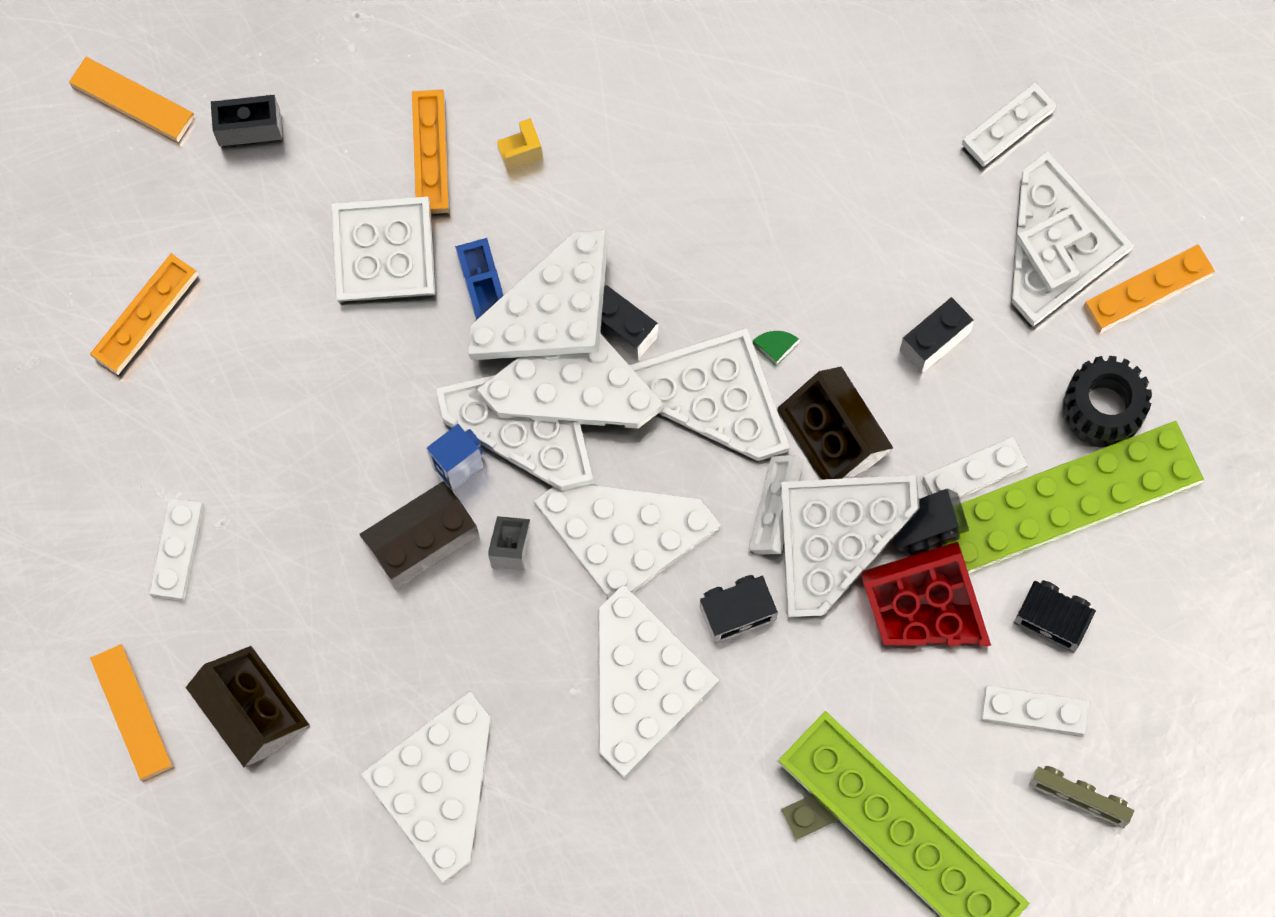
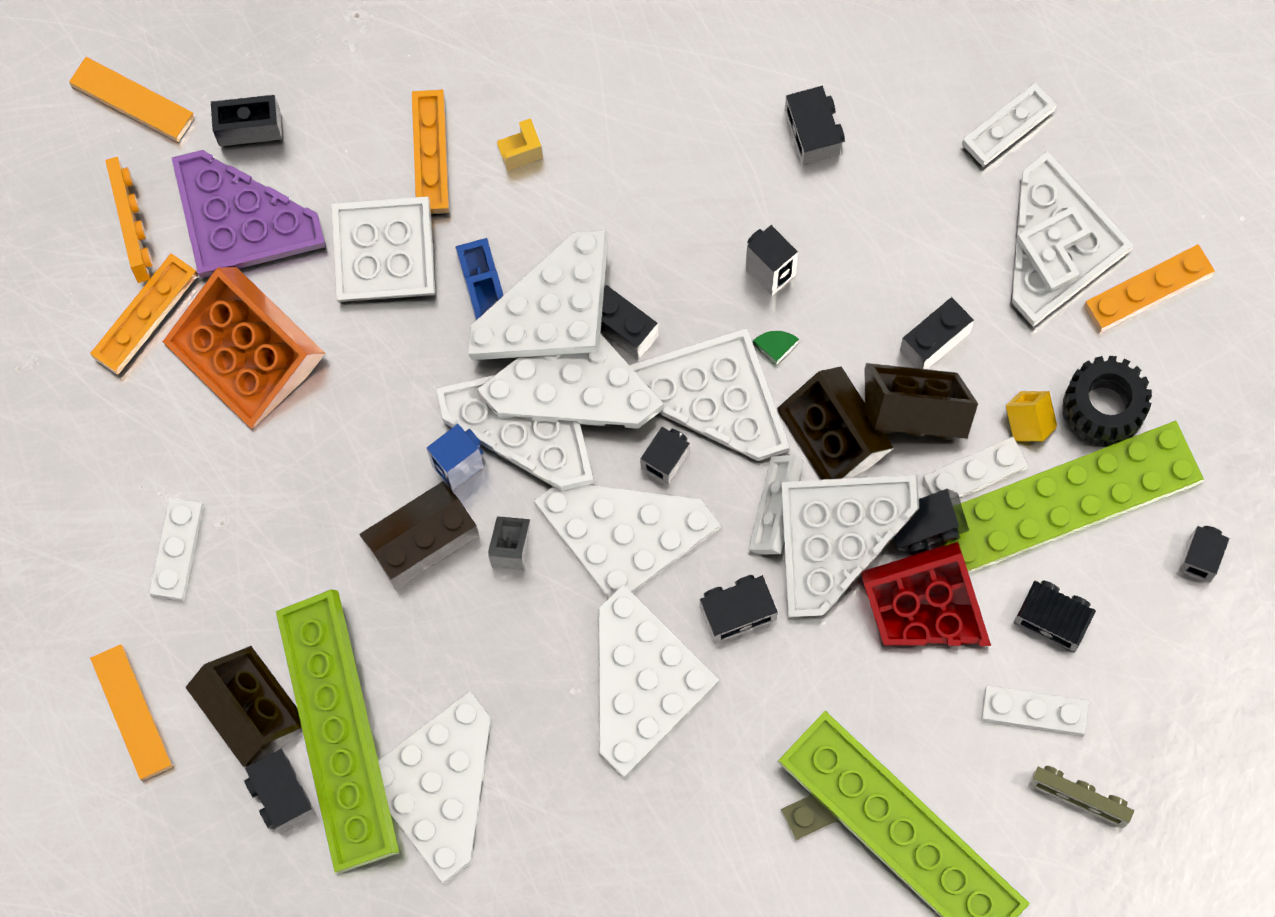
(132, 230): none -> light orange plate
(237, 218): none -> medium lavender plate
(242, 345): none -> orange slope
(279, 792): none -> black brick
(337, 732): none -> lime plate
(665, 454): none -> black brick
(771, 259): none -> black brick
(813, 124): none -> black brick
(918, 401): none -> dark brown slope
(1031, 416): none -> yellow panel
(1204, 553): none -> black brick

